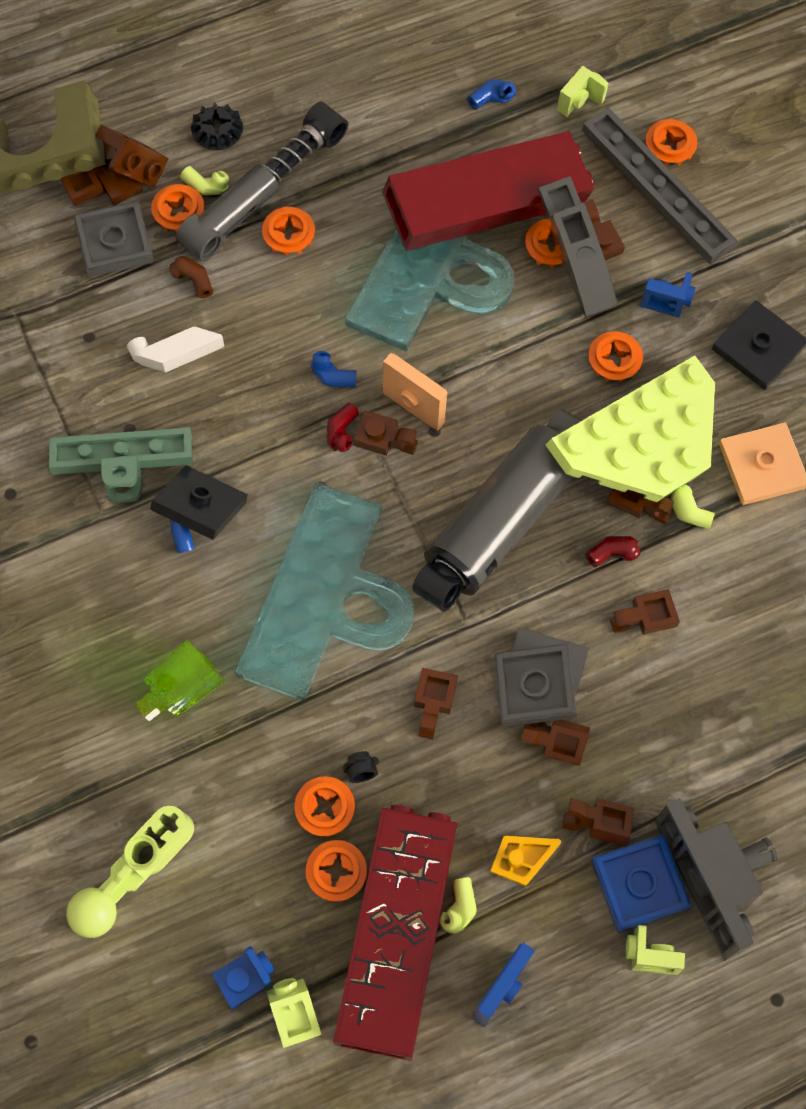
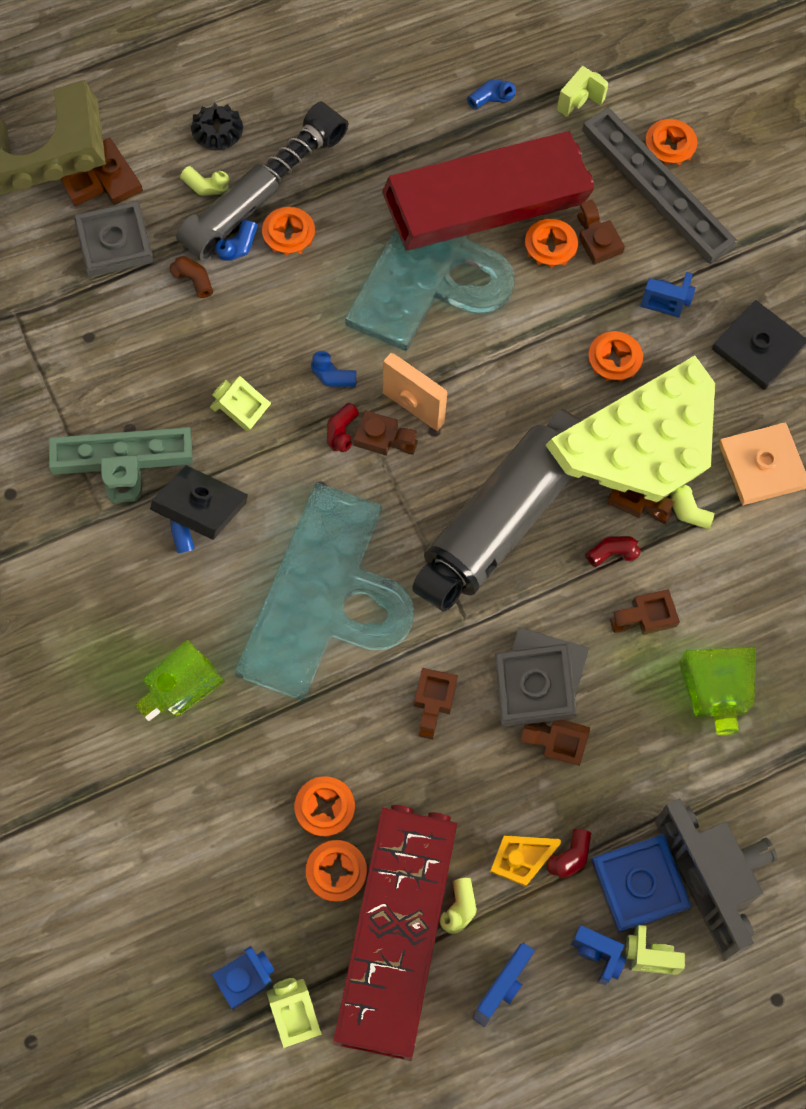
(93, 909): yellowish green beam -> none
(132, 157): reddish brown bracket -> none
(174, 197): orange gear -> none
(175, 349): white piece -> none
(239, 245): none -> blue arm
(240, 402): none -> yellowish green bracket
(361, 767): black plate -> none
(574, 858): none -> dark red arm
(579, 246): dark grey slope -> none
(597, 946): none -> blue bracket
(605, 819): reddish brown plate -> none
(720, 684): none -> clear neon green torso

